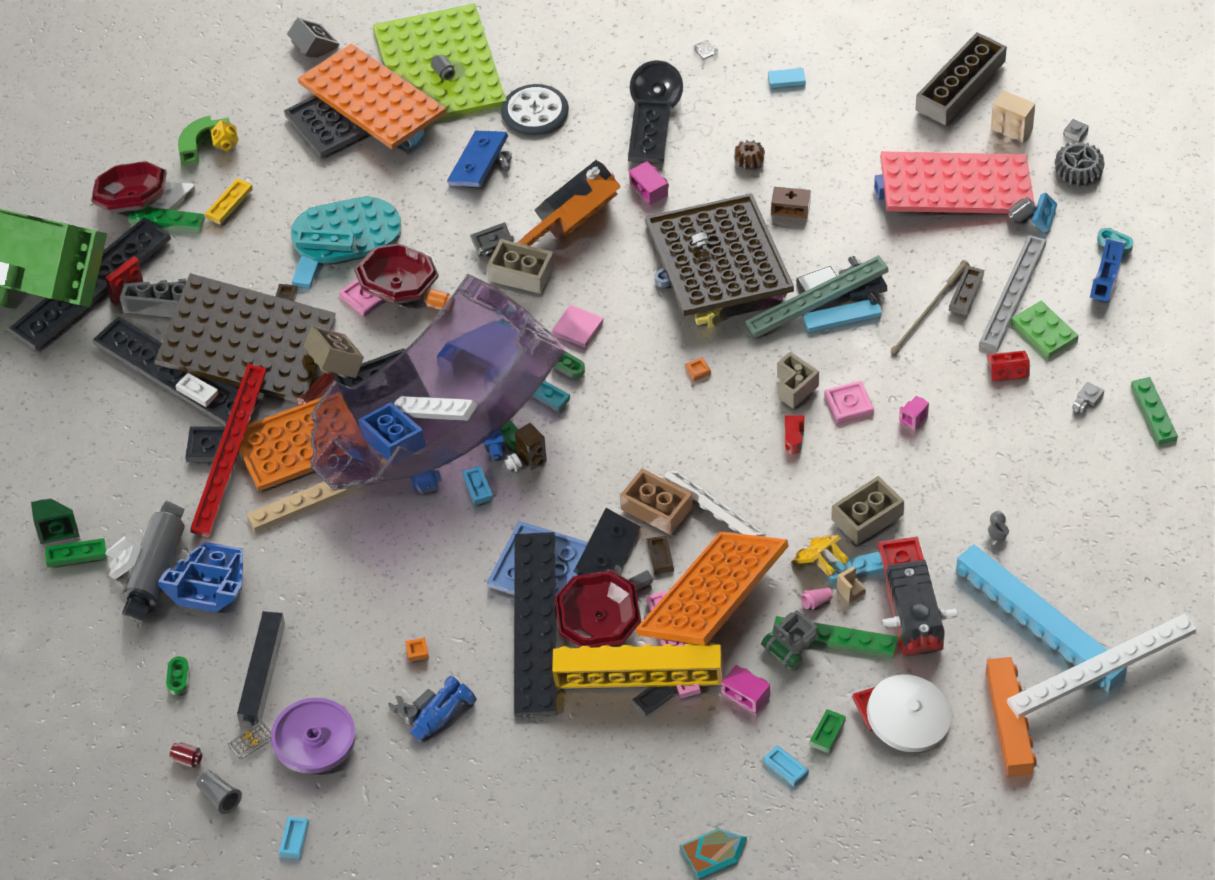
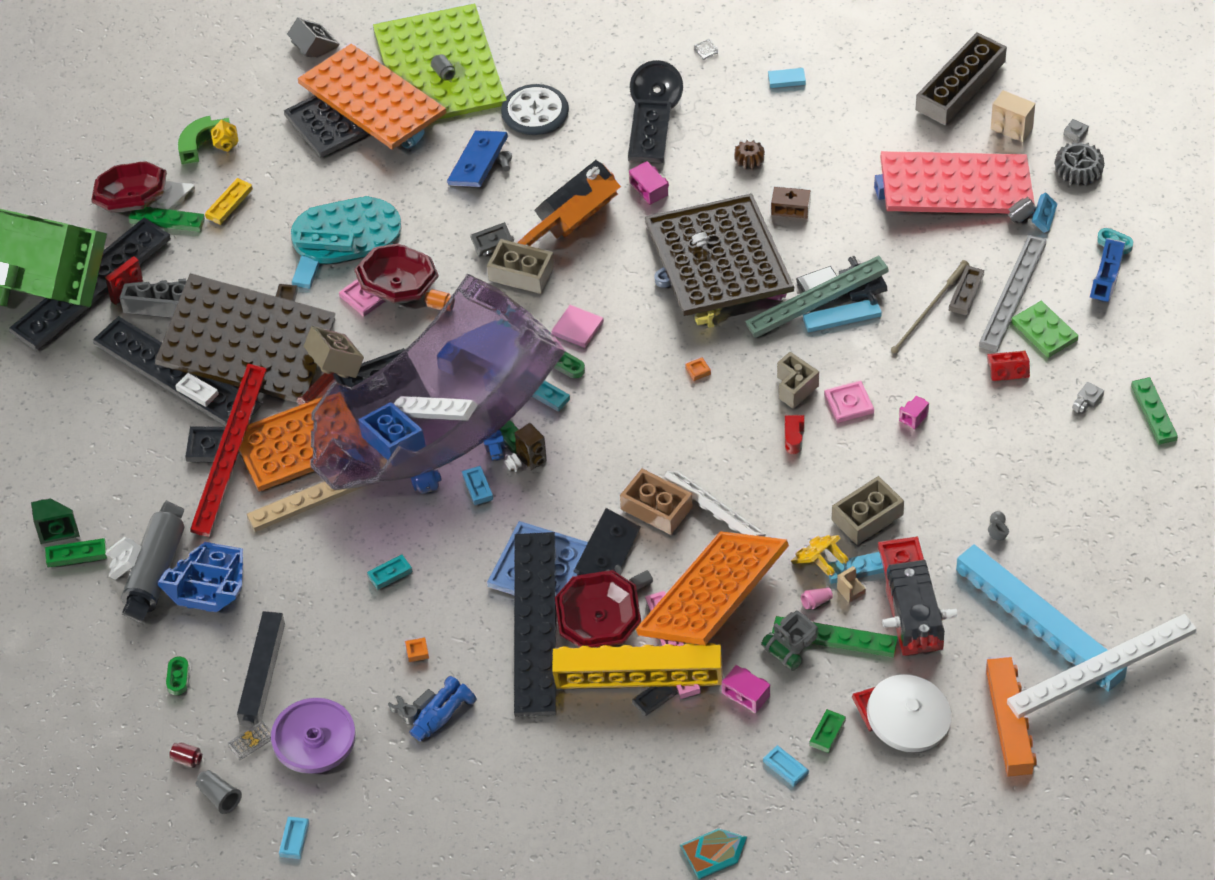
(389, 572): none -> teal plate
(660, 555): dark brown tile -> none

